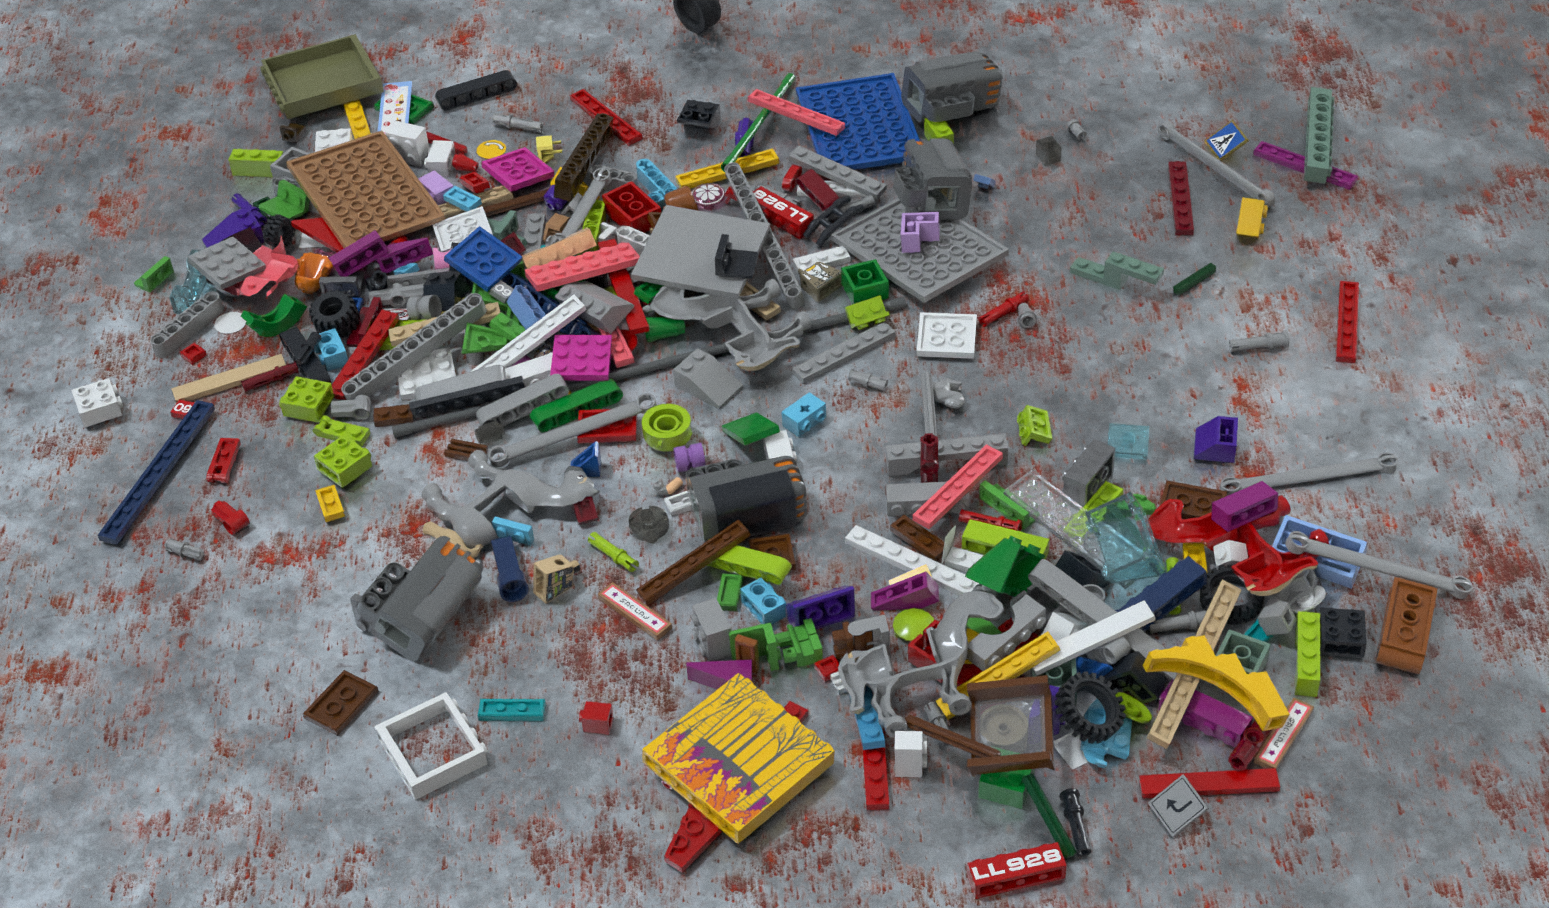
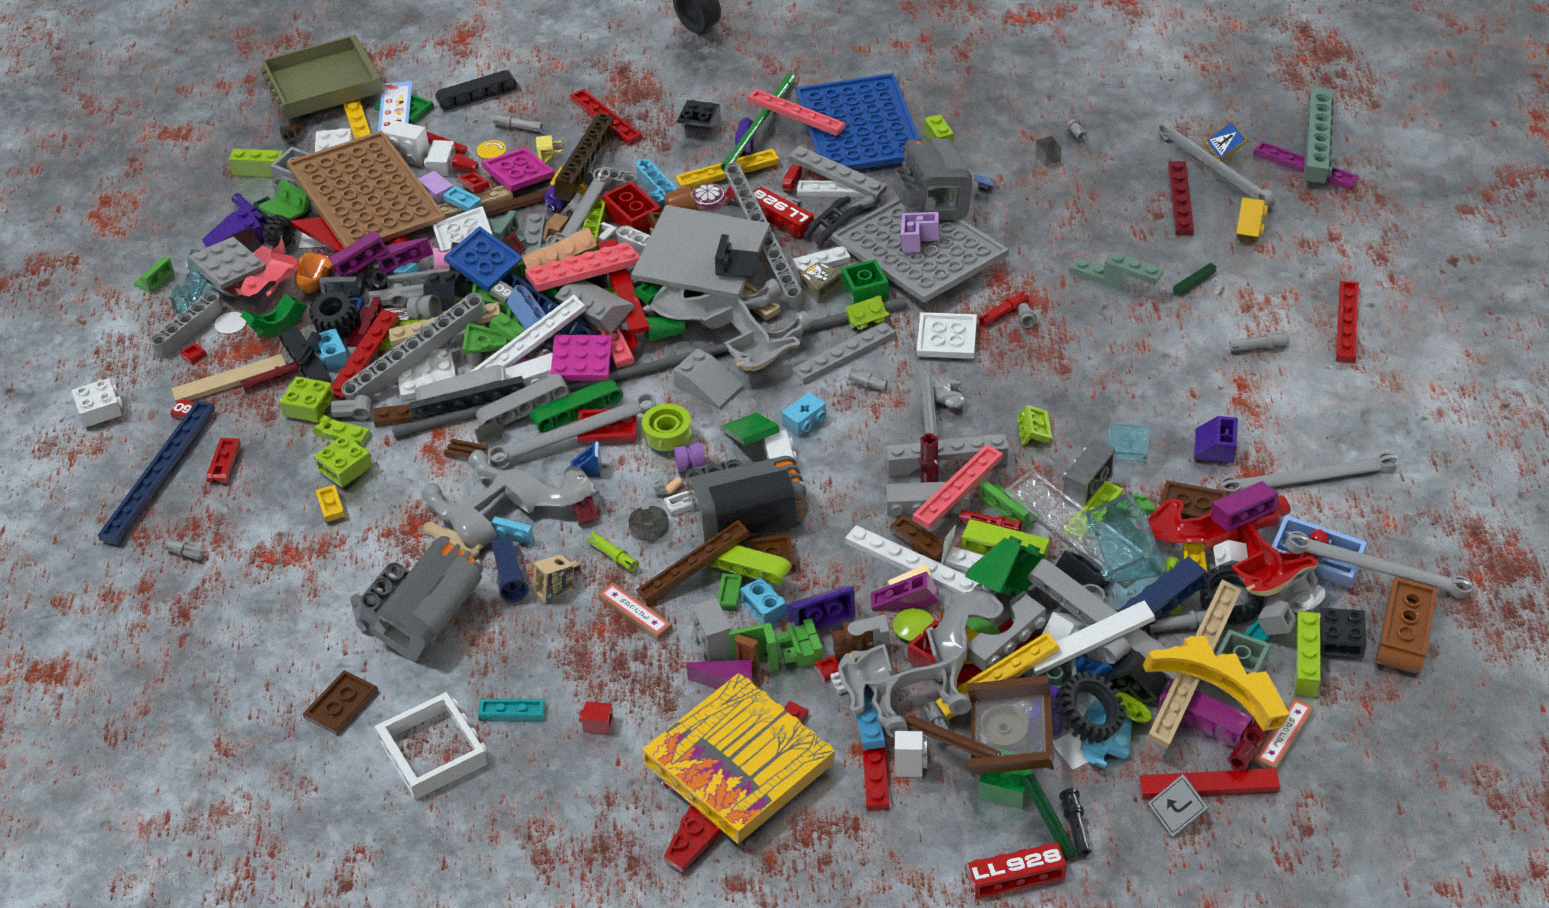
(231, 519): red piece -> none
(817, 189): dark red beam -> none
(951, 86): dark grey piece -> none

